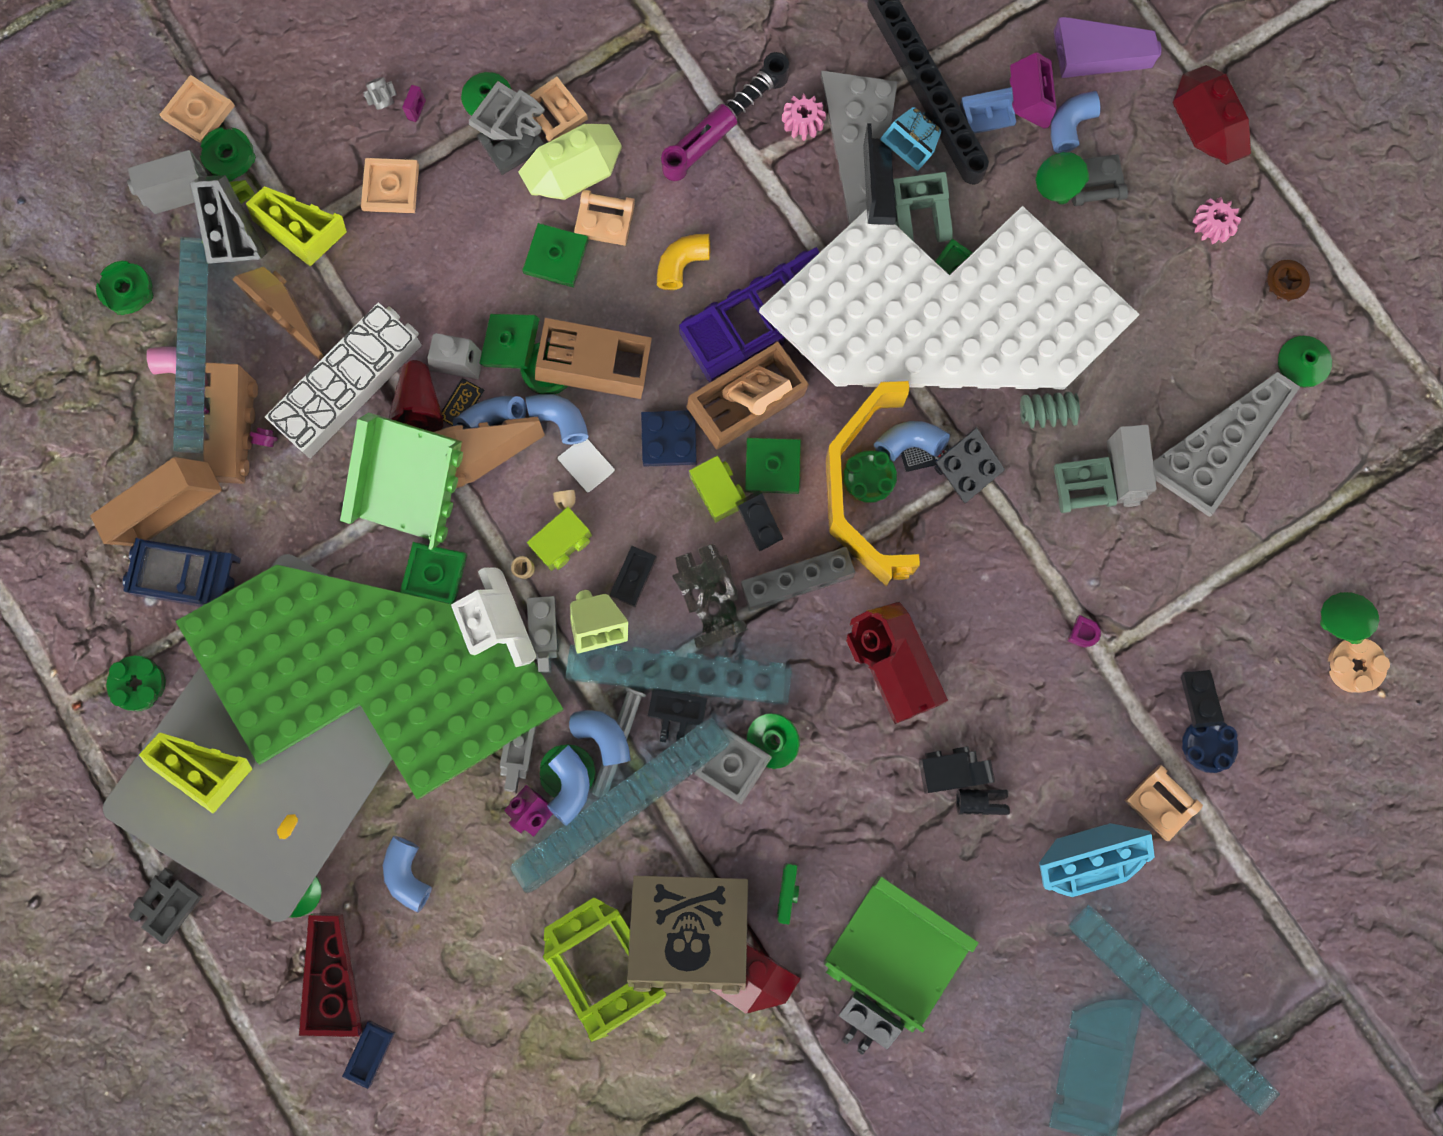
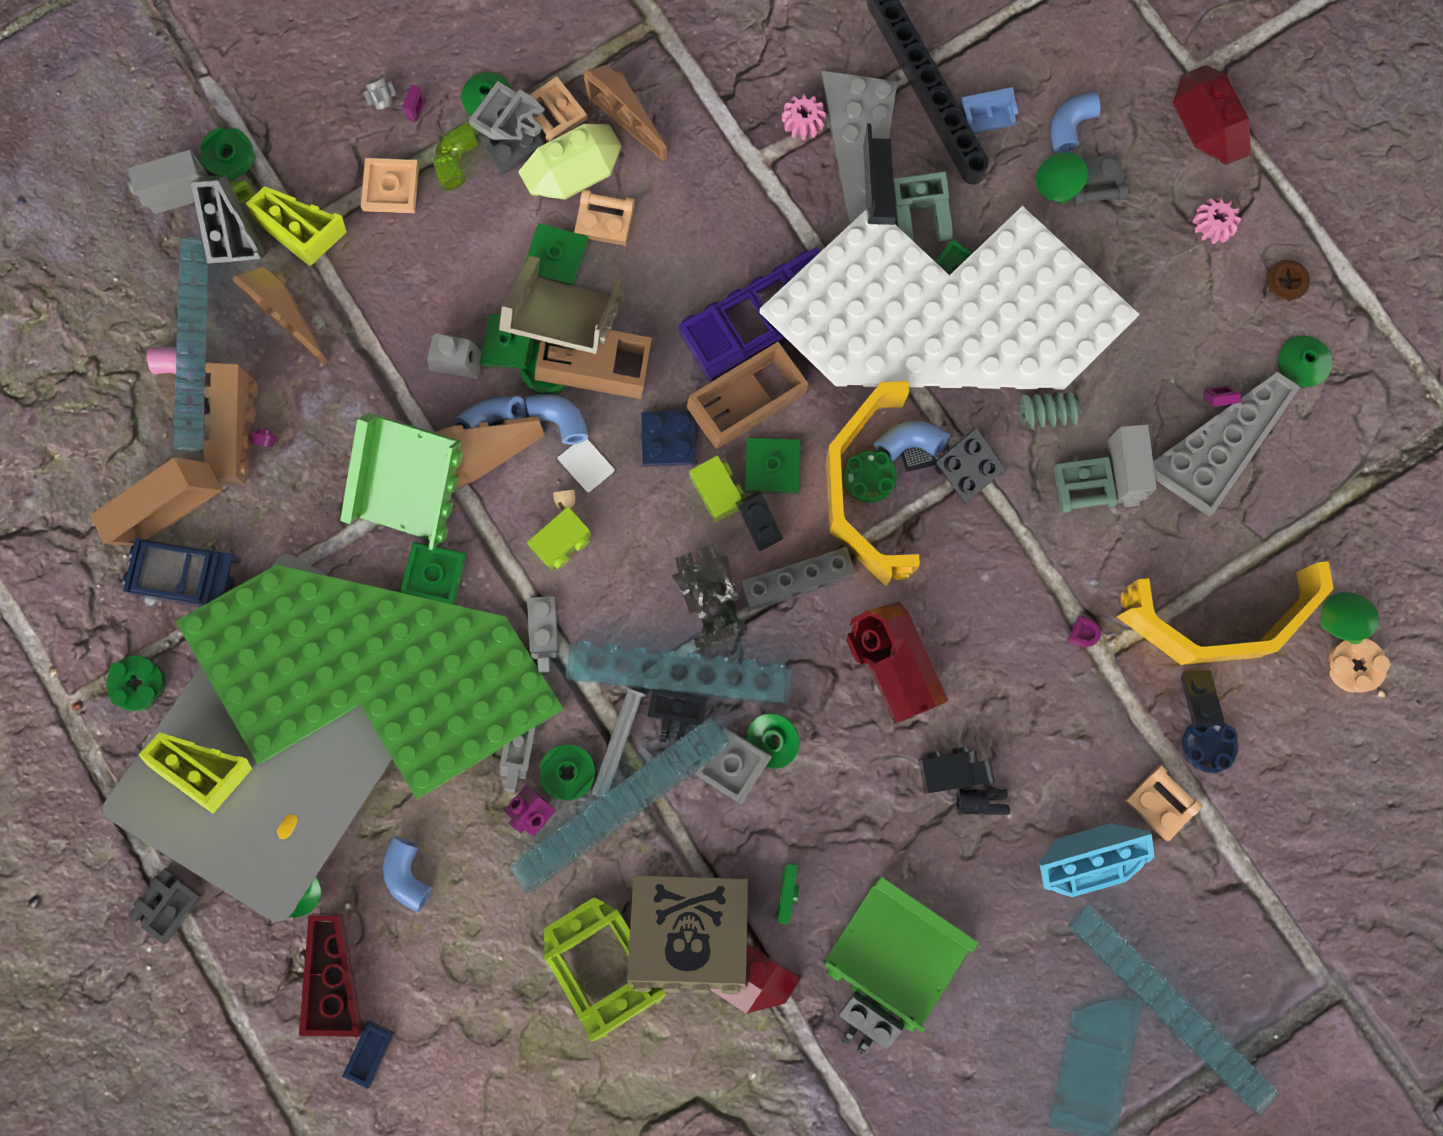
(126, 302): green plate -> none
(196, 109): light nougat plate -> none
(344, 379): white brick -> none
(416, 398): dark red cone -> none
(449, 153): none -> clear neon green cylinder
(462, 398): black sticker -> none
(493, 618): white plate -> none
(518, 567): tan hinge -> none
(559, 311): none -> dark tan panel
(574, 785): medium blue cylinder -> none
(596, 622): yellowish green torso -> none
(604, 731): medium blue cylinder -> none
(615, 98): none -> medium nougat wedge
(633, 576): black plate -> none
(677, 256): yellow cylinder -> none
(723, 118): piece -> none
(760, 382): light nougat plate -> none
(913, 137): medium azure torso -> none
(1033, 89): magenta slope -> none
(1103, 48): medium lavender slope -> none
(1221, 396): none -> magenta tile
(1313, 584): none -> yellow panel

